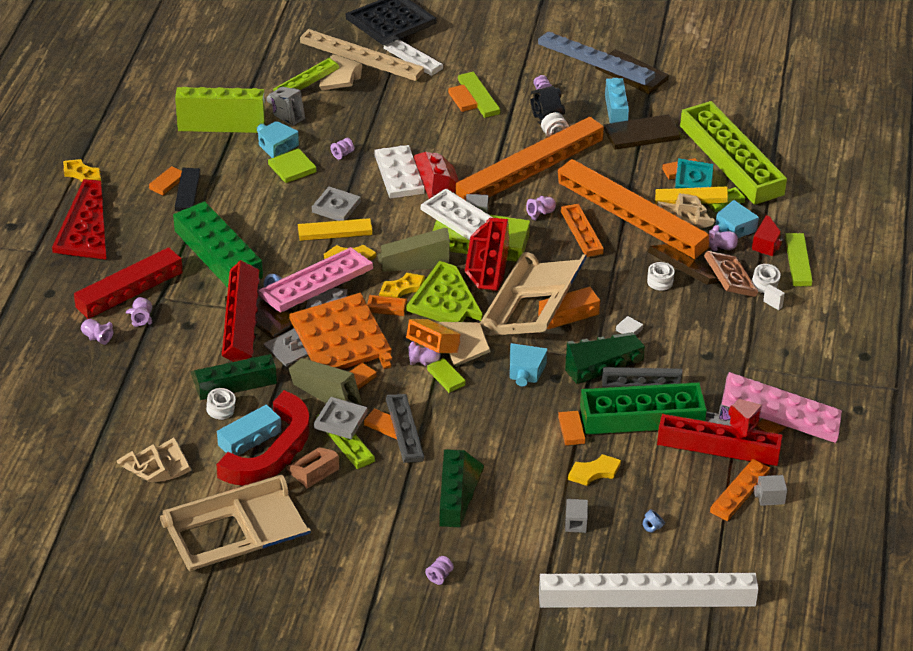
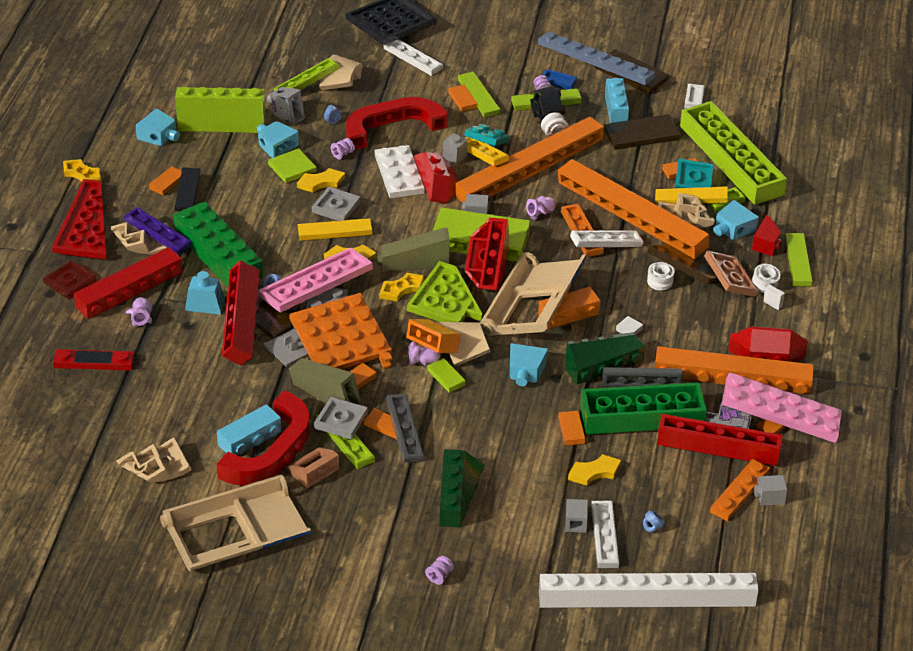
(69, 279): none -> clear red tile
(93, 359): none -> red plate
(97, 332): lavender animal -> none
(137, 240): none -> tan slope
(157, 128): none -> medium azure torso
(157, 230): none -> dark purple tile
(205, 295): none -> medium azure torso
(220, 403): white wheel -> none
(236, 376): dark green wedge -> none
(313, 182): none -> yellow tile
(332, 114): none -> medium blue tile
(362, 55): tan plate -> none
(387, 305): orange tile -> none
(394, 111): none -> red arch
(455, 148): none -> light grey brick
(455, 213): white tile -> none
(486, 135): none -> teal plate
(486, 152): none -> yellow tile
(560, 80): none -> blue tile
(568, 97): none -> lime tile
(605, 534): none -> white tile
(606, 239): none -> white tile
(694, 95): none -> white tile
(715, 368): none -> orange brick
(723, 240): lavender animal -> none
(744, 416): red slope -> none
(768, 344): none -> red wedge

